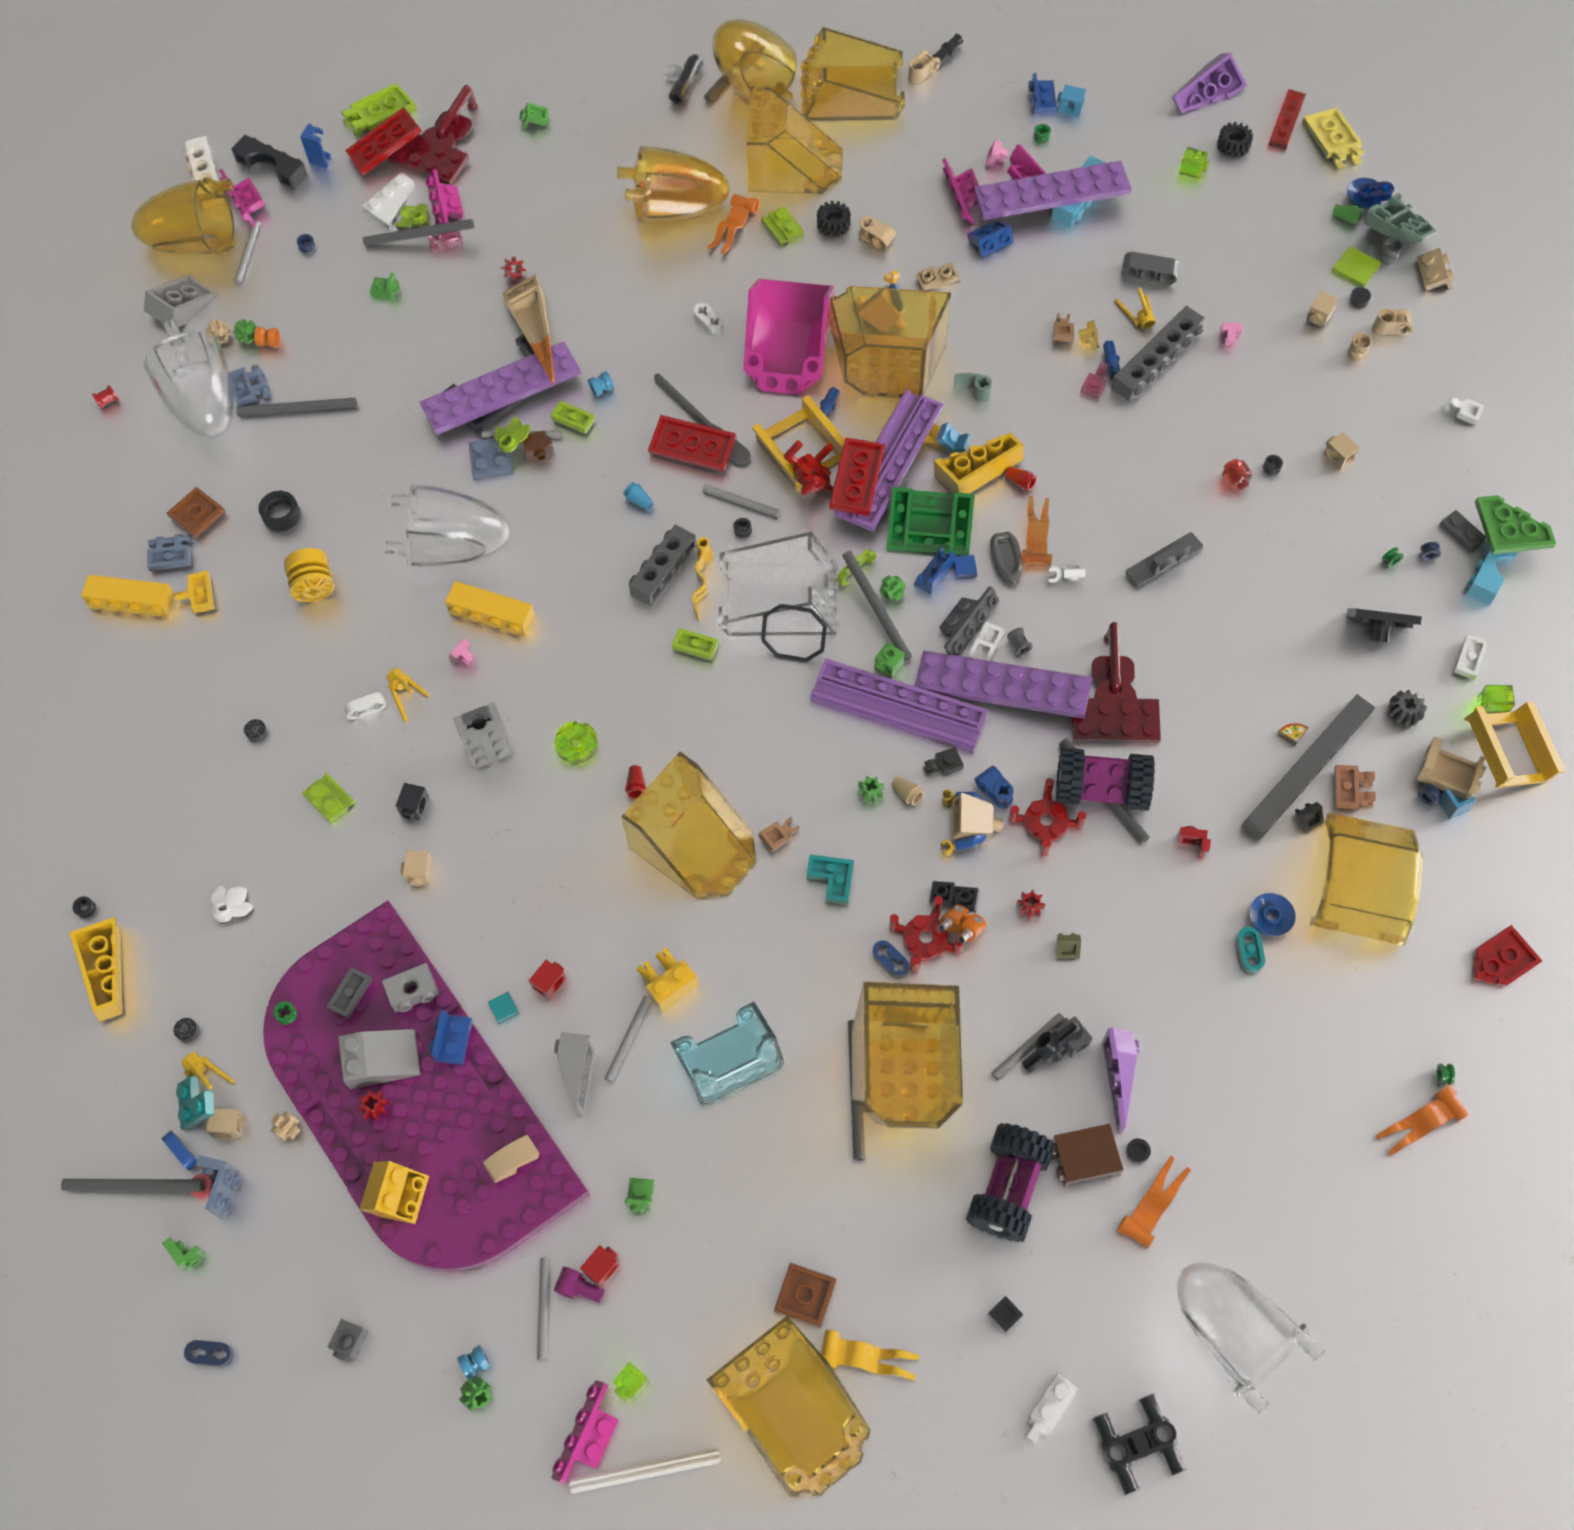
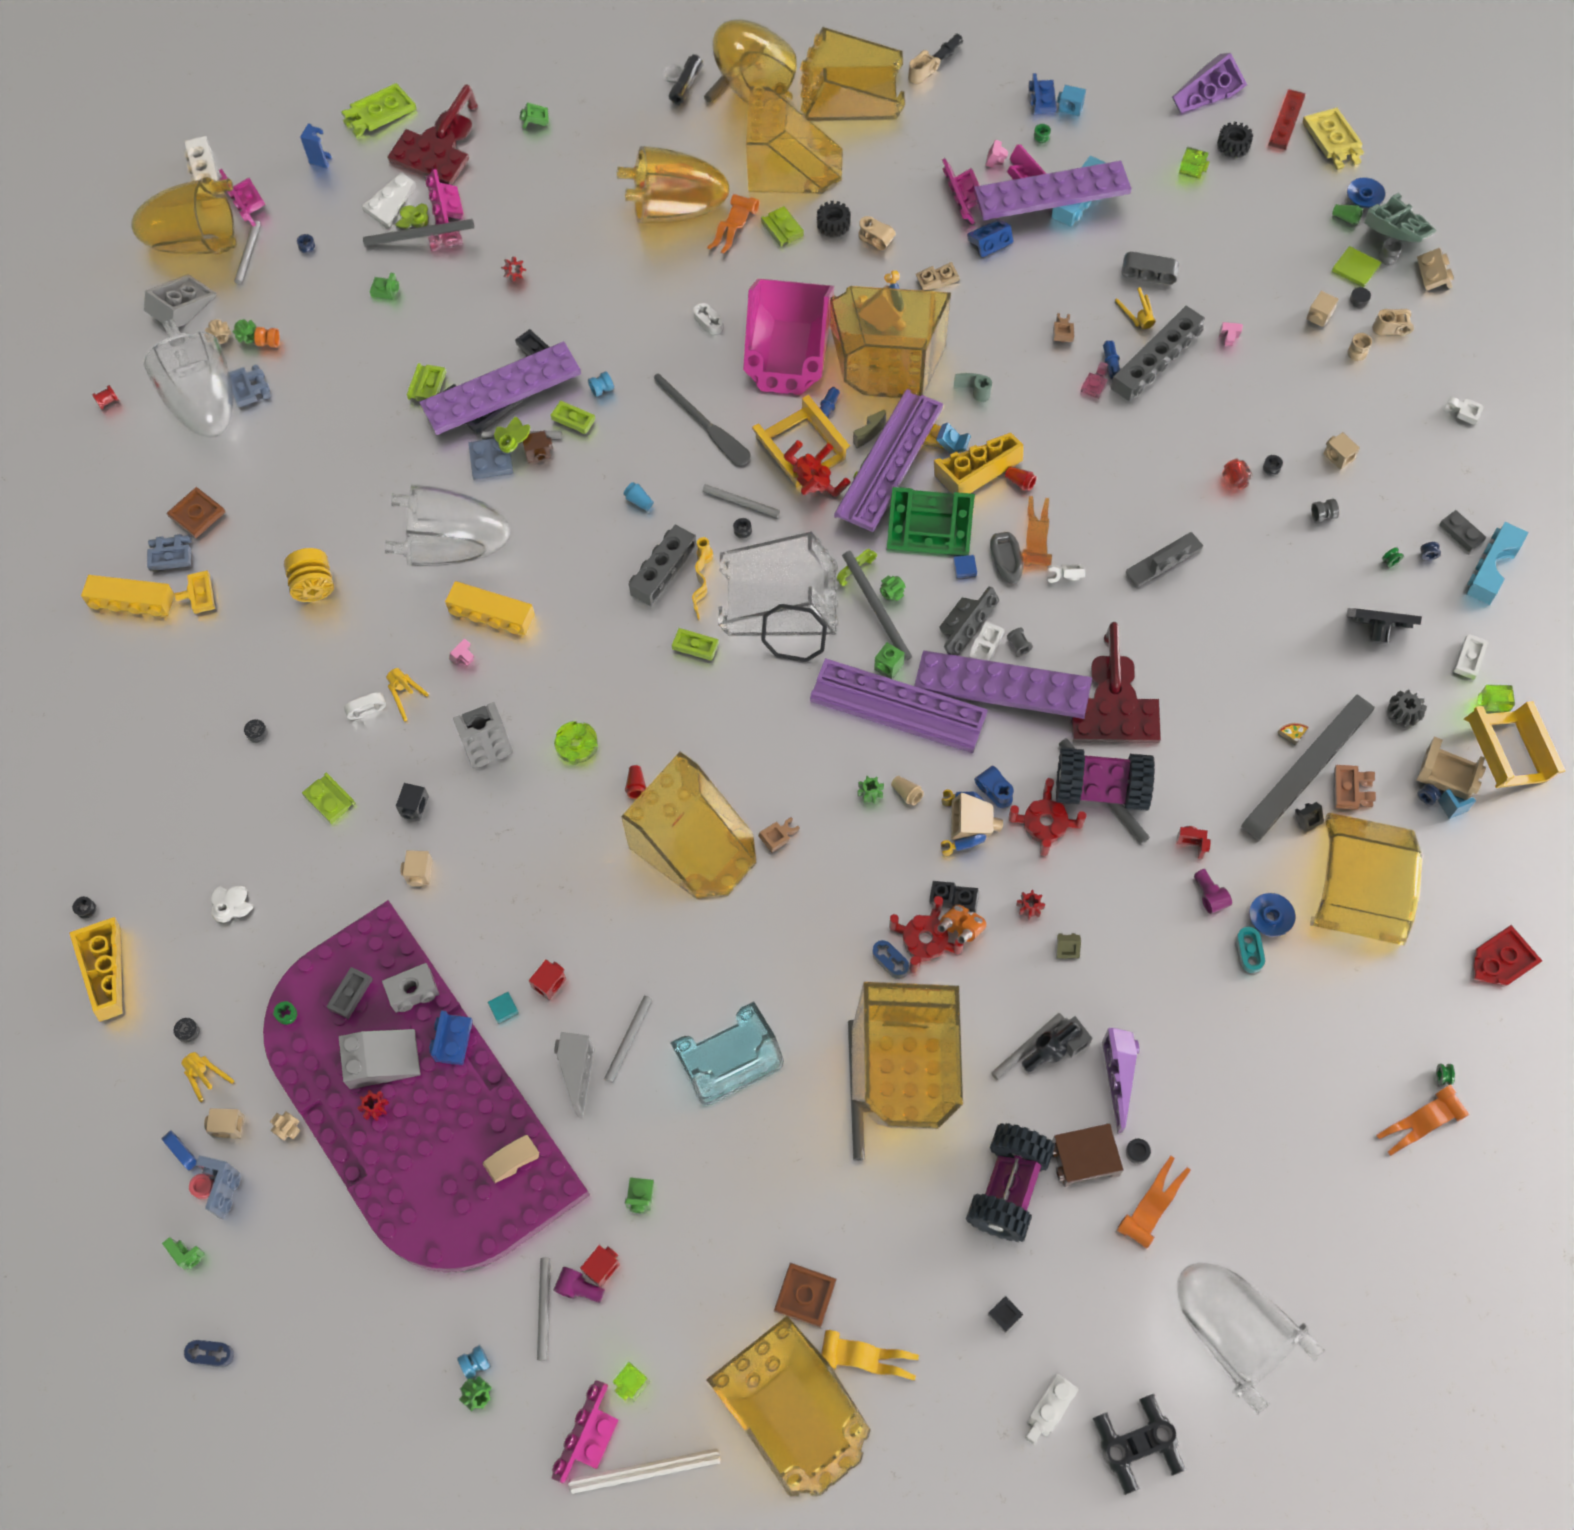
(79, 1184): dark grey piece -> none
(193, 1106): teal plate -> none
(253, 153): black arch -> none
(273, 499): black tyre -> none
(296, 406): dark grey piece -> none
(343, 1330): dark grey brick -> none
(383, 141): red plate -> none
(394, 1192): yellow slope -> none
(426, 382): none -> lime plate
(528, 308): tan plate -> none
(671, 985): yellow brick -> none
(692, 443): red plate -> none
(837, 873): teal plate -> none
(857, 476): red tile -> none
(874, 425): none -> olive slope
(935, 571): blue hinge -> none
(946, 761): pearl dark grey plate -> none
(1090, 335): clear yellow tile -> none
(1213, 896): none -> magenta pin
(1322, 511): none -> dark grey wheel
(1375, 192): clear blue beam -> none
(1511, 528): bright green plate -> none

